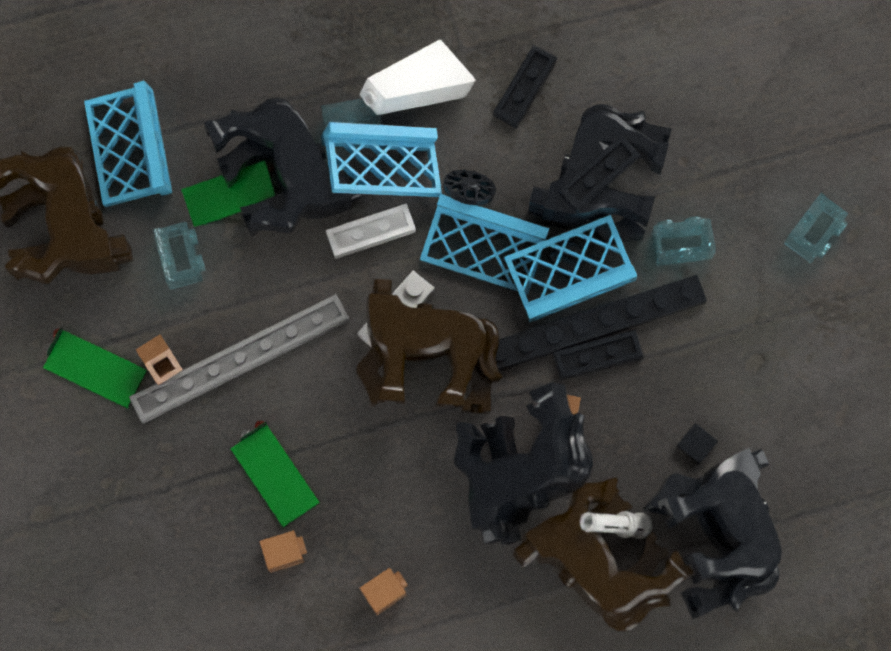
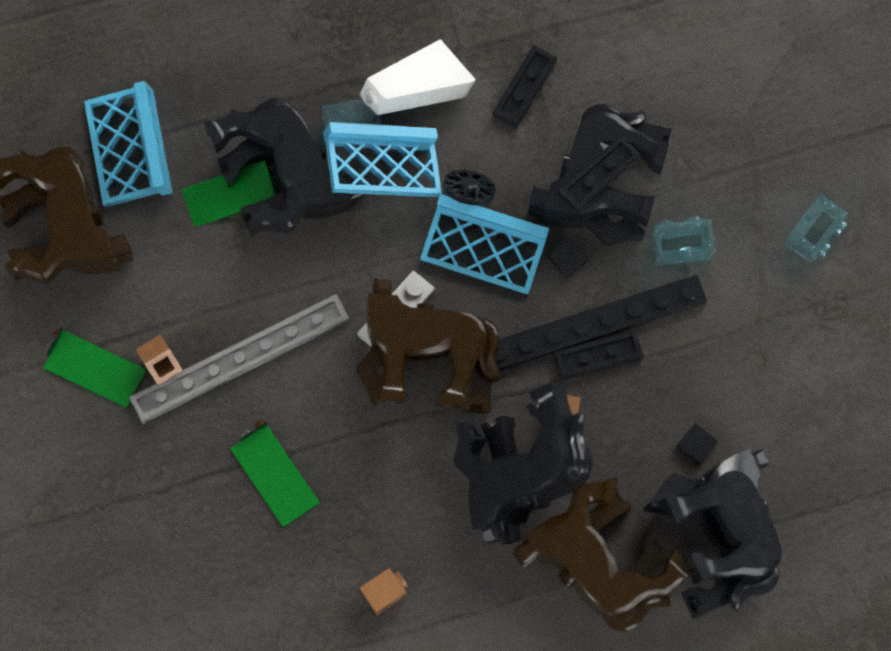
(186, 277): clear light blue window -> none
(283, 551): medium nougat brick -> none
(370, 231): white plate -> none
(578, 292): medium azure fence -> none
(623, 524): white pin -> none

